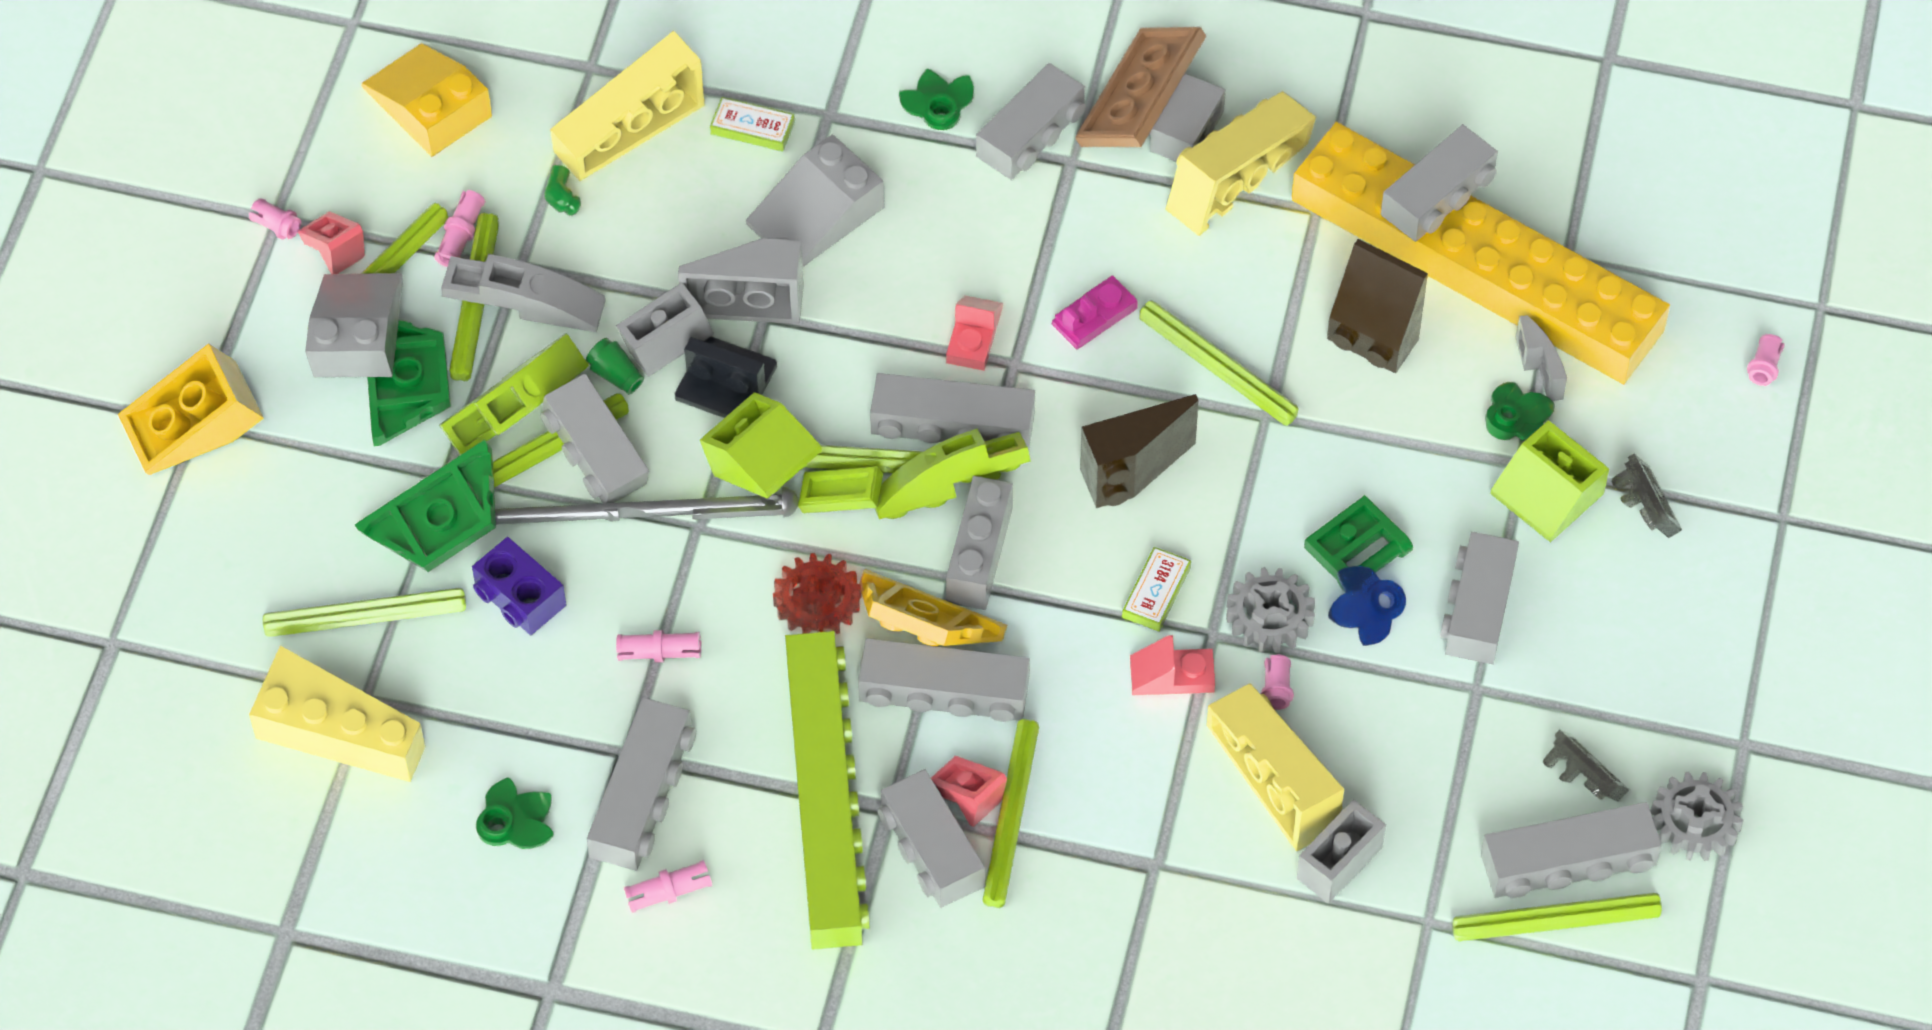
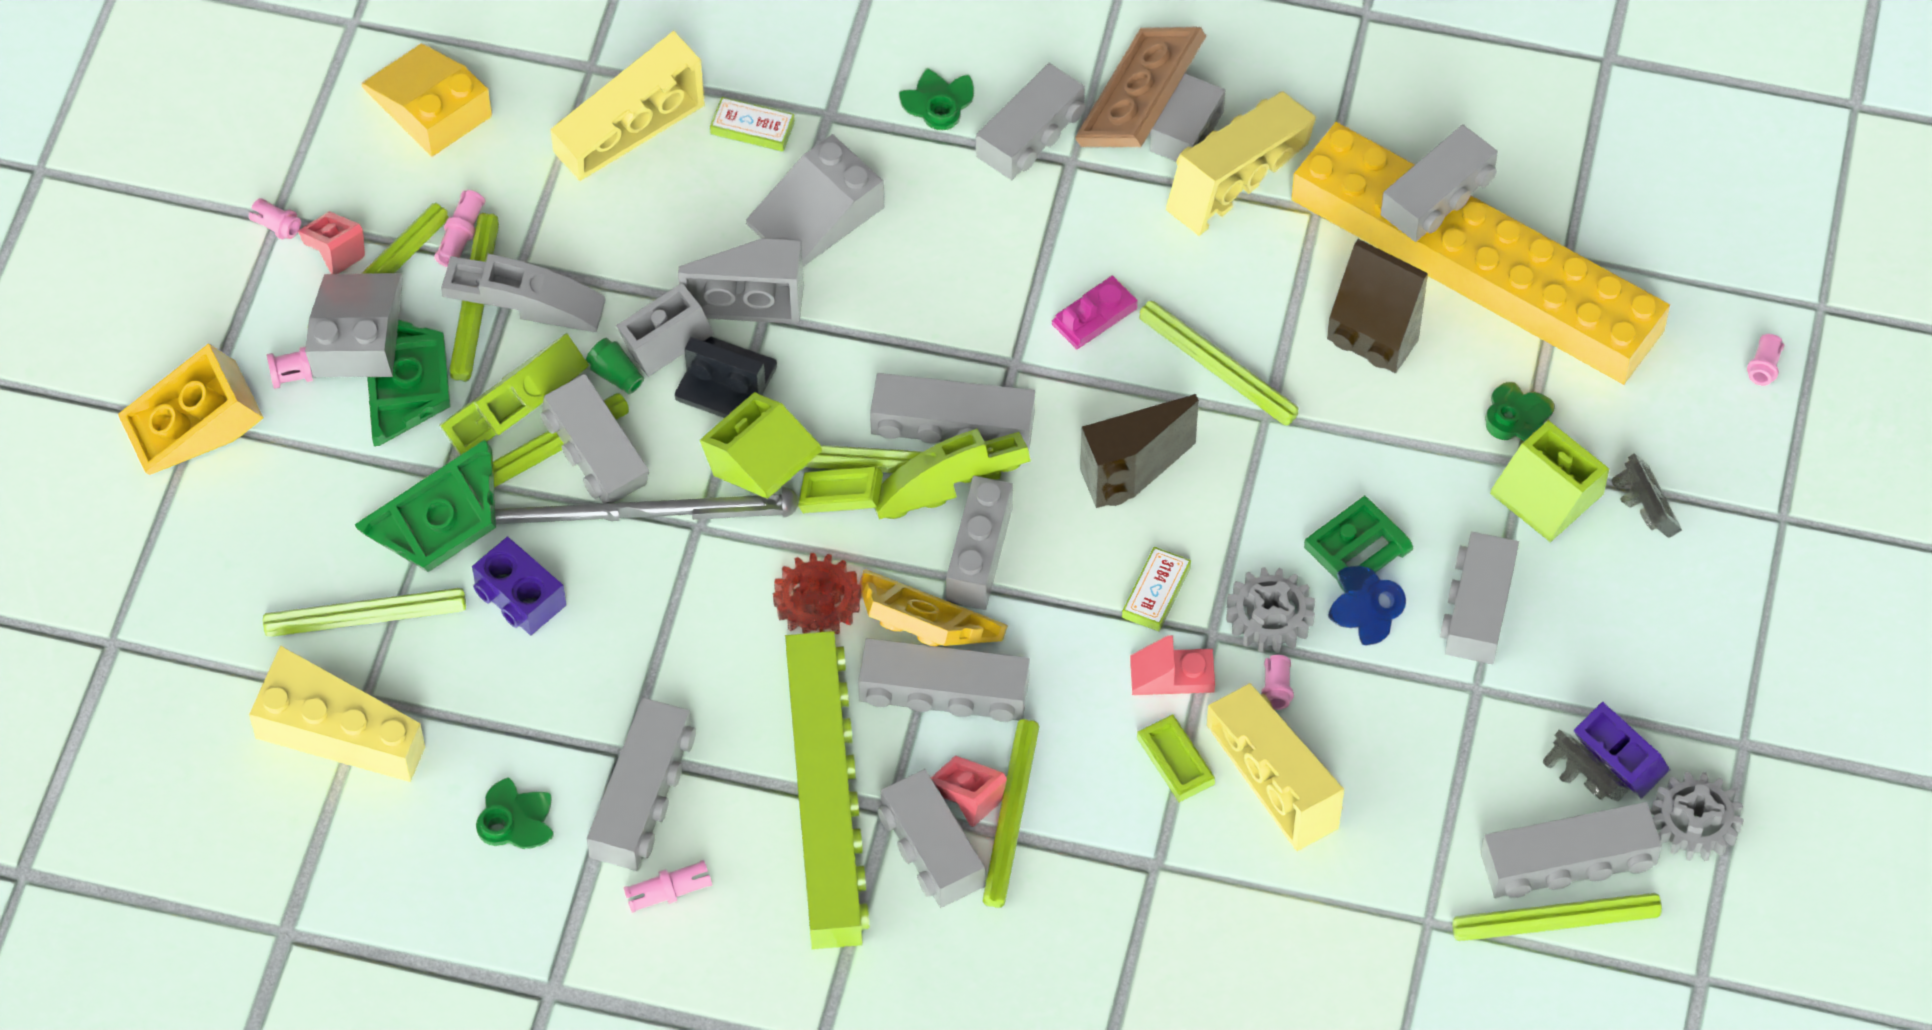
(289, 367): none -> bright pink bush
(558, 194): green arm -> none
(658, 646): bright pink pin -> none
(973, 332): coral slope -> none
(1176, 758): none -> lime tile
(1341, 851): light grey brick -> none
(1539, 353): light grey slope -> none
(1621, 750): none -> dark purple brick

